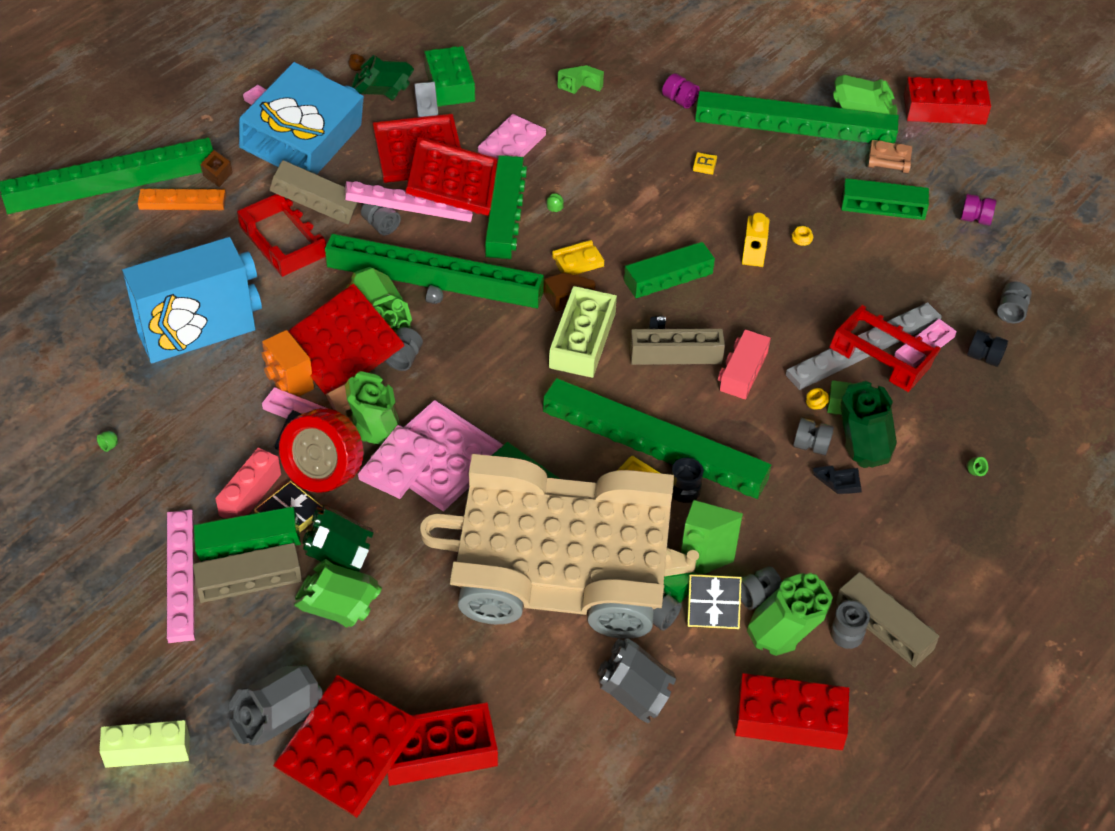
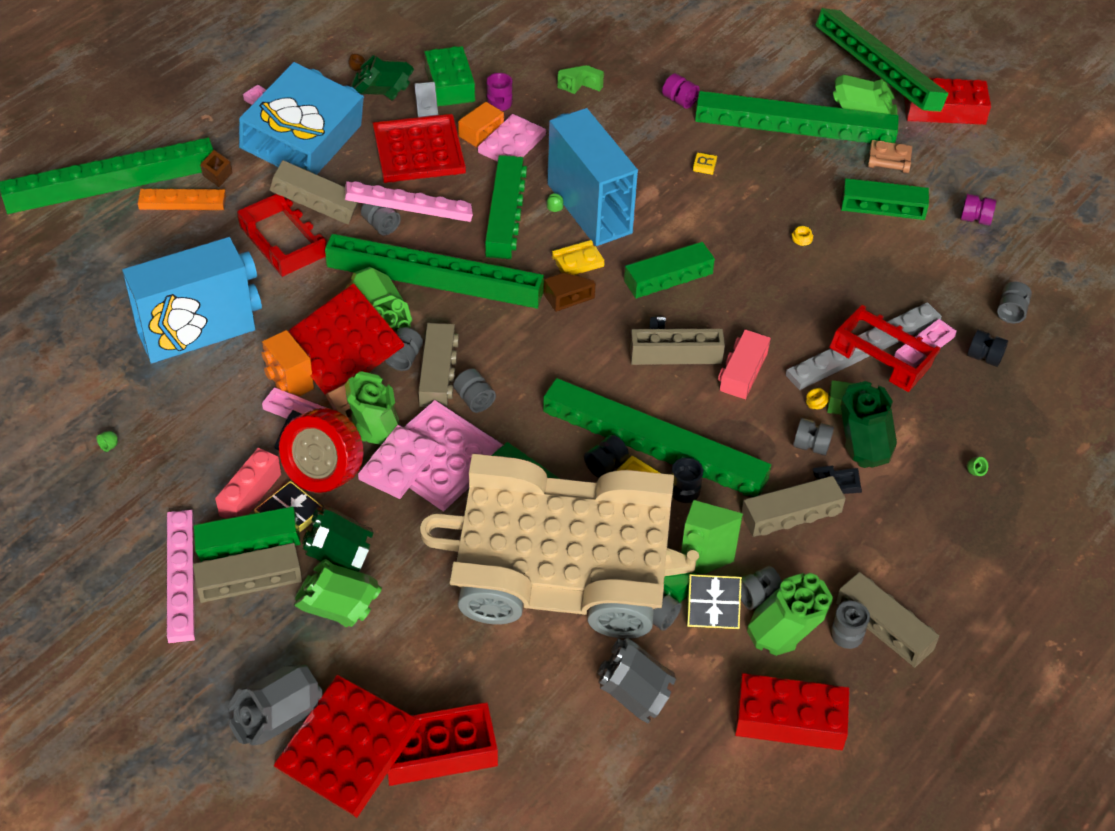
(144, 743): yellowish green brick -> none
(434, 295): dark grey hinge -> none
(437, 364): none -> dark tan brick
(452, 176): red plate -> none
(474, 390): none -> dark grey wheel
(480, 123): none -> orange brick
(499, 91): none -> magenta wheel
(582, 332): yellowish green brick -> none
(592, 176): none -> dark azure brick
(606, 456): none -> black wheel
(756, 230): yellow torso -> none
(793, 506): none -> dark tan brick
(882, 60): none -> green brick

